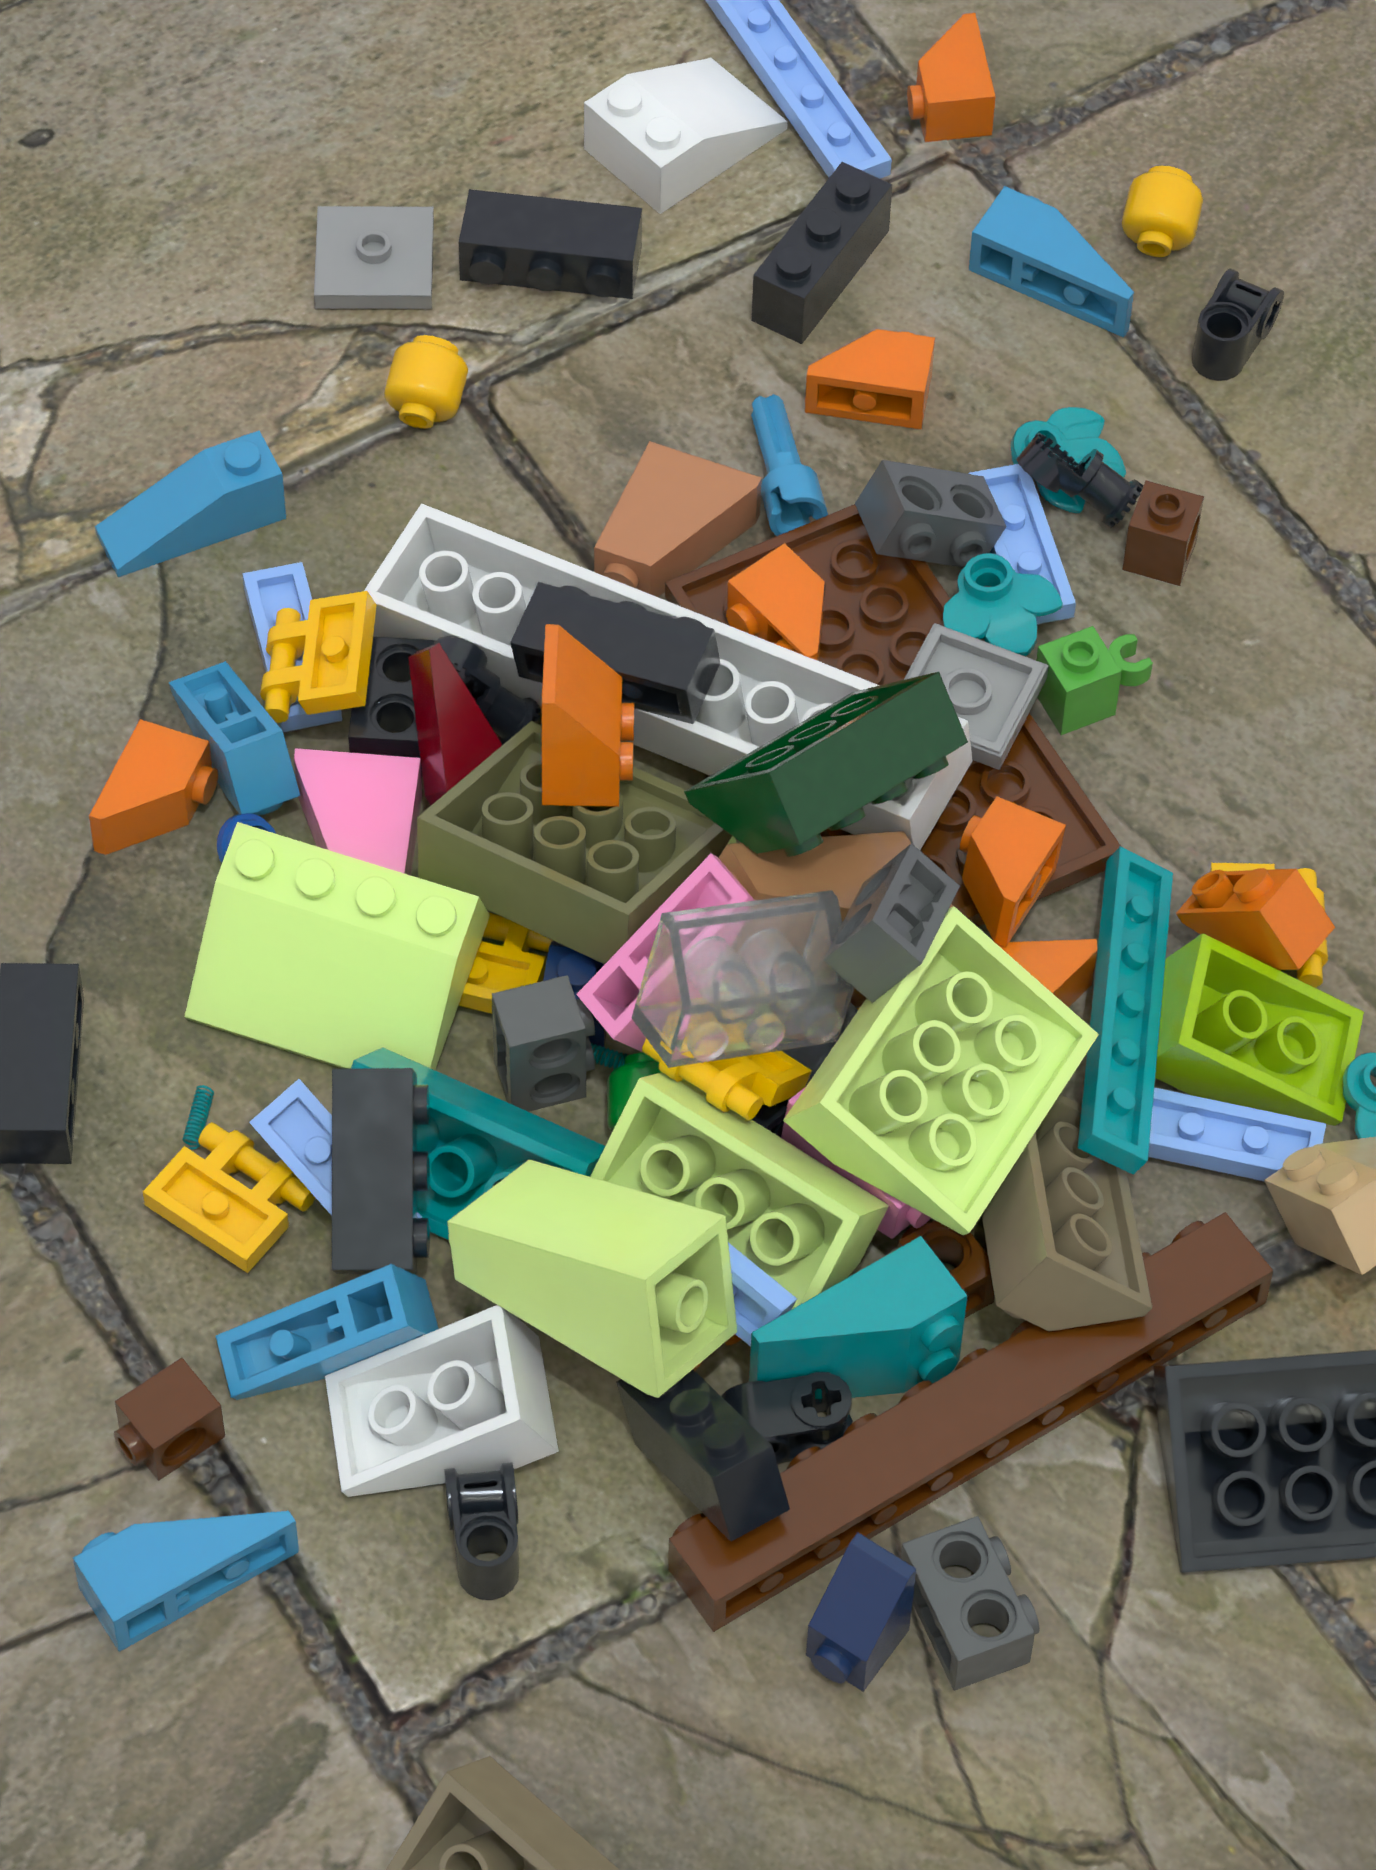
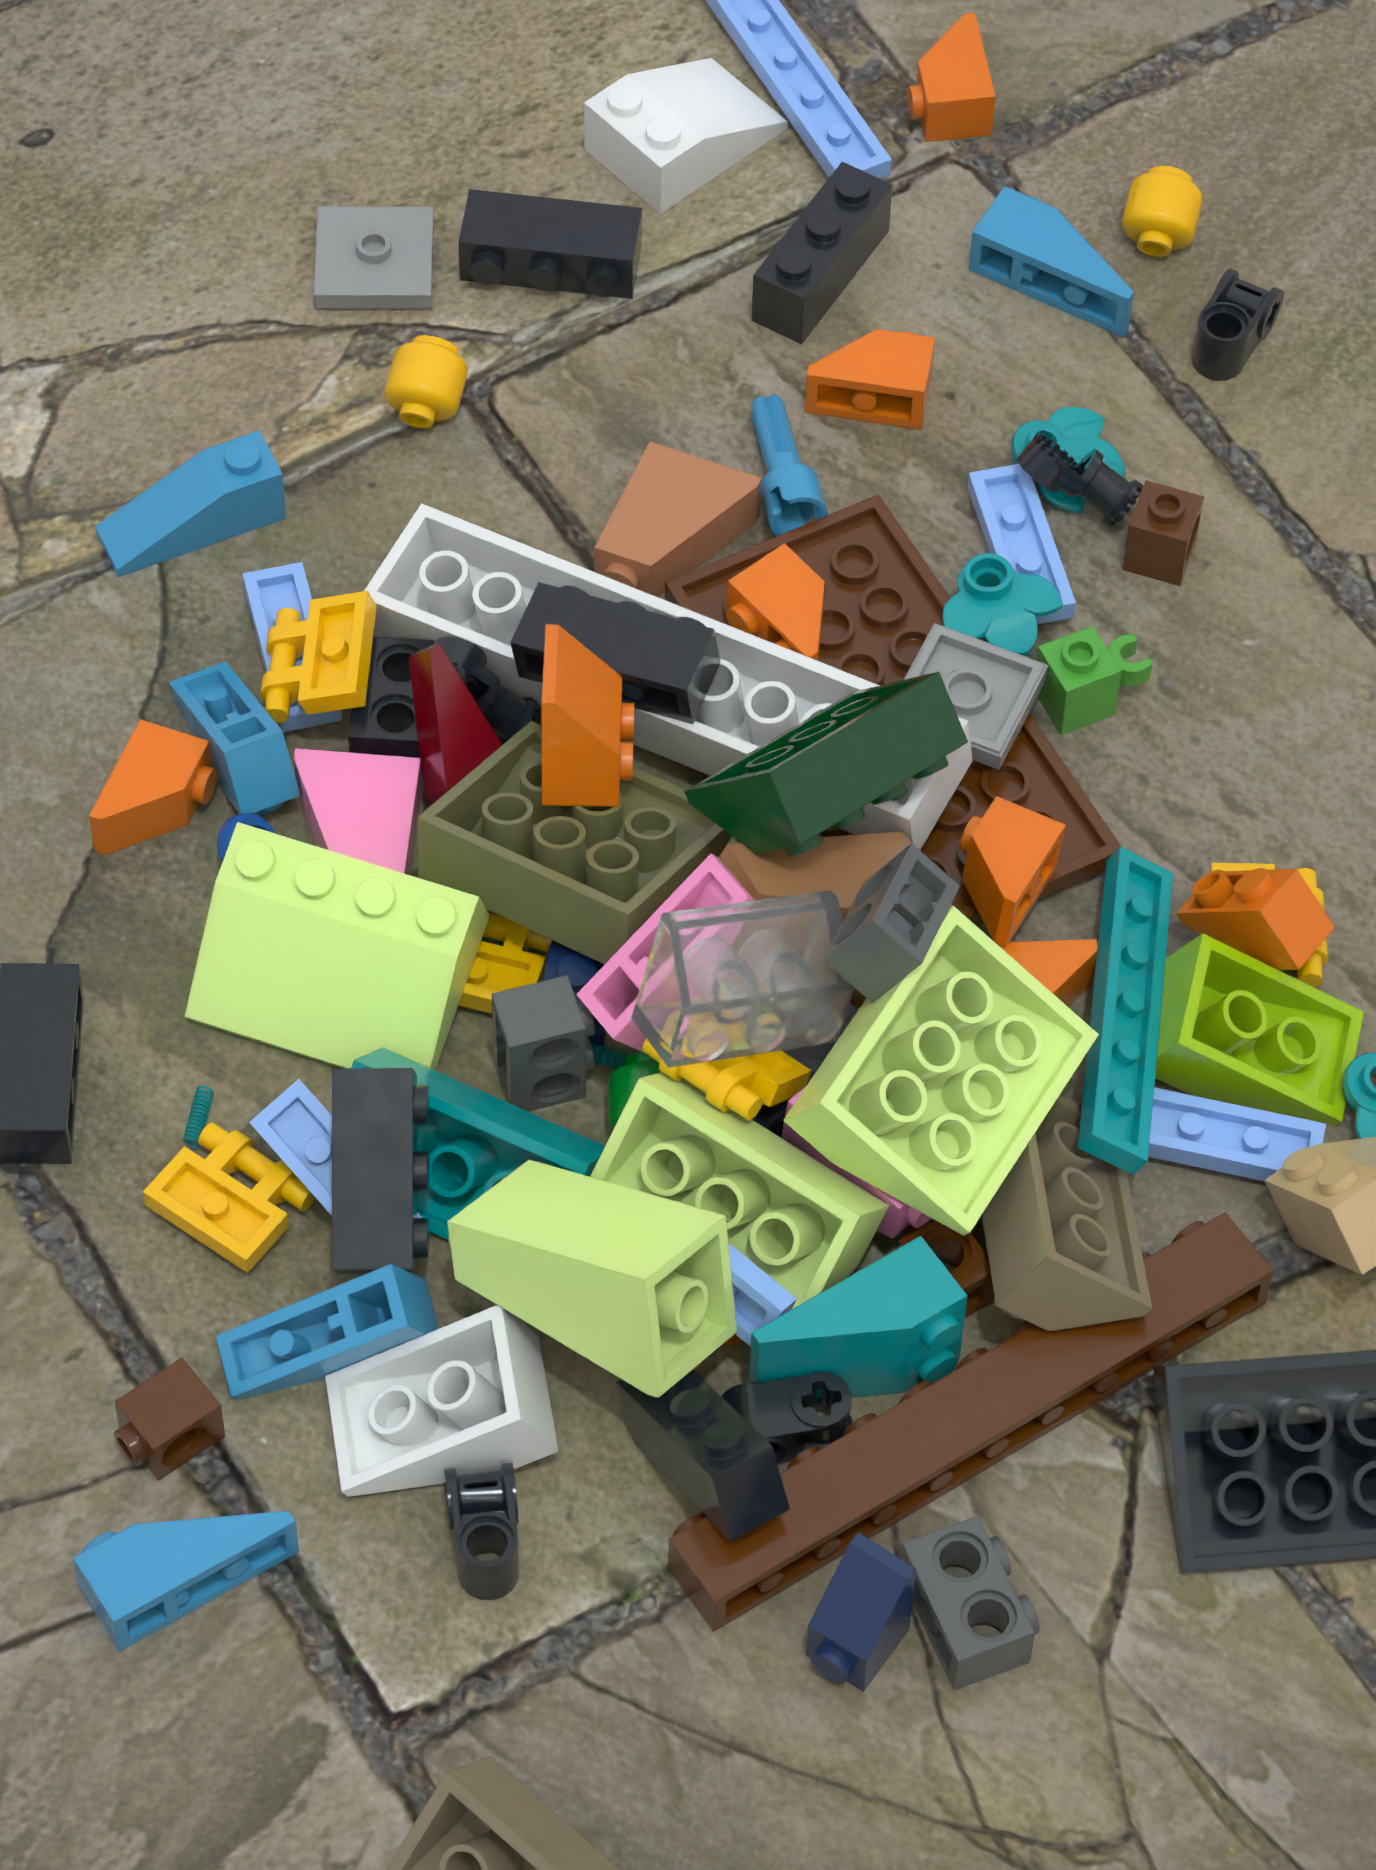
(929, 514): dark grey brick -> none

